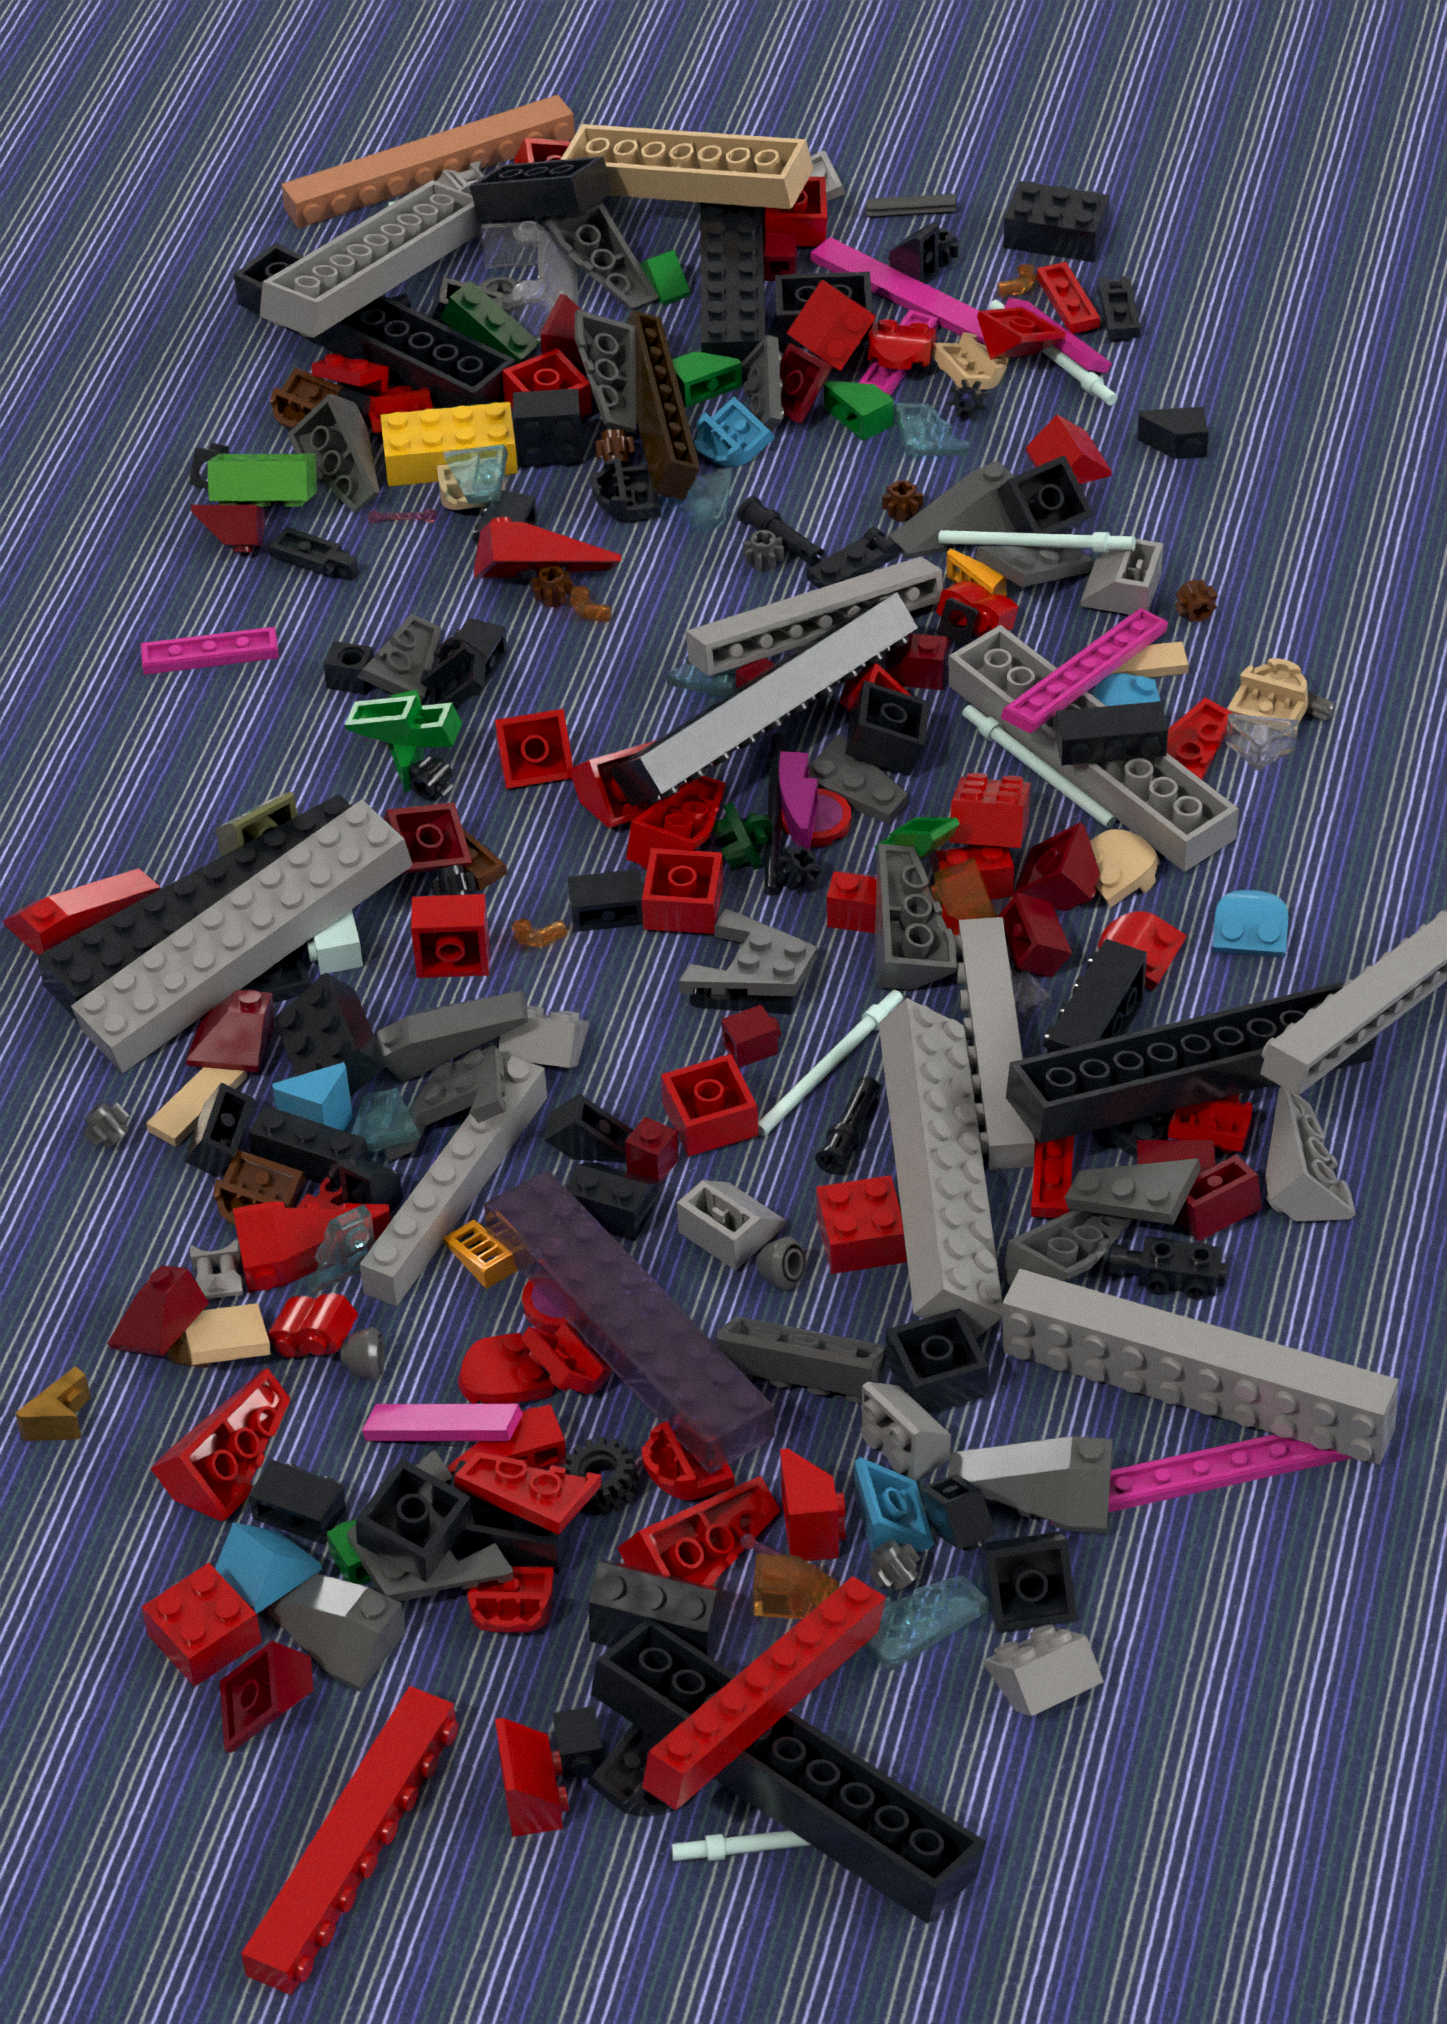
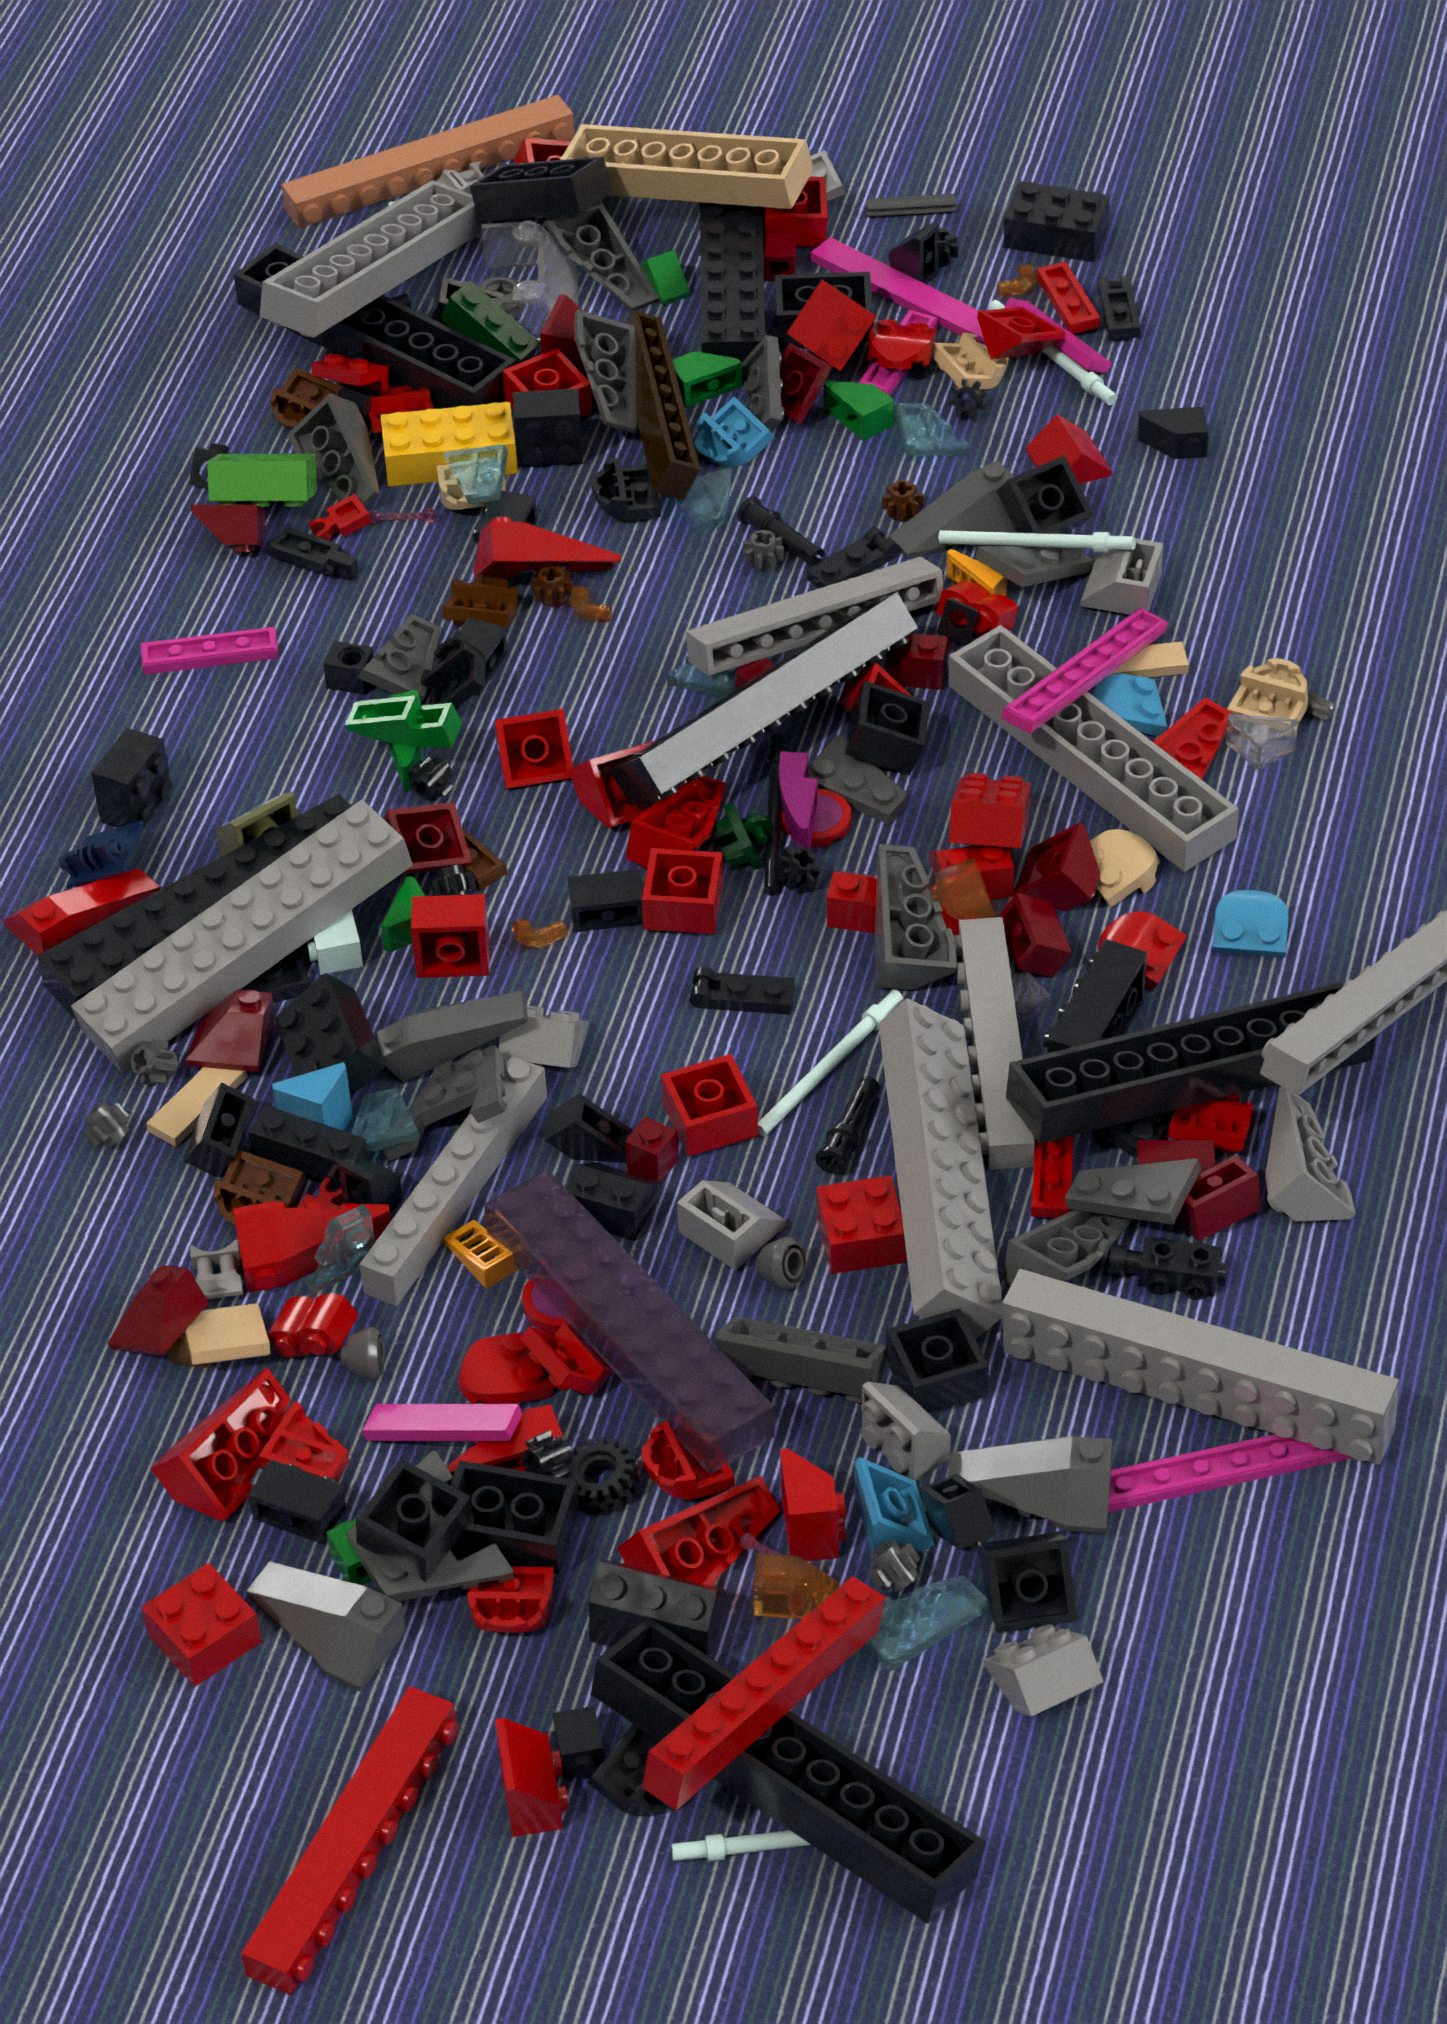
(52, 1411): pearl gold slope -> none
(101, 855): none -> dark blue hinge
(131, 779): none -> black brick
(154, 1062): none -> dark grey gear
(262, 1691): dark red slope -> none
(263, 1564): dark azure slope -> none
(305, 1445): none -> red wing
(343, 517): none -> red plate
(397, 923): none -> green slope
(484, 600): none -> reddish brown slope
(531, 1493): red wing -> none
(547, 1455): none -> black gear
(615, 445): reddish brown gear -> none
(750, 1035): dark red brick -> none
(765, 965): dark grey wing -> none
(923, 834): green slope -> none
(993, 730): light aqua bar -> none
(1111, 733): black brick -> none
(1196, 600): reddish brown gear -> none

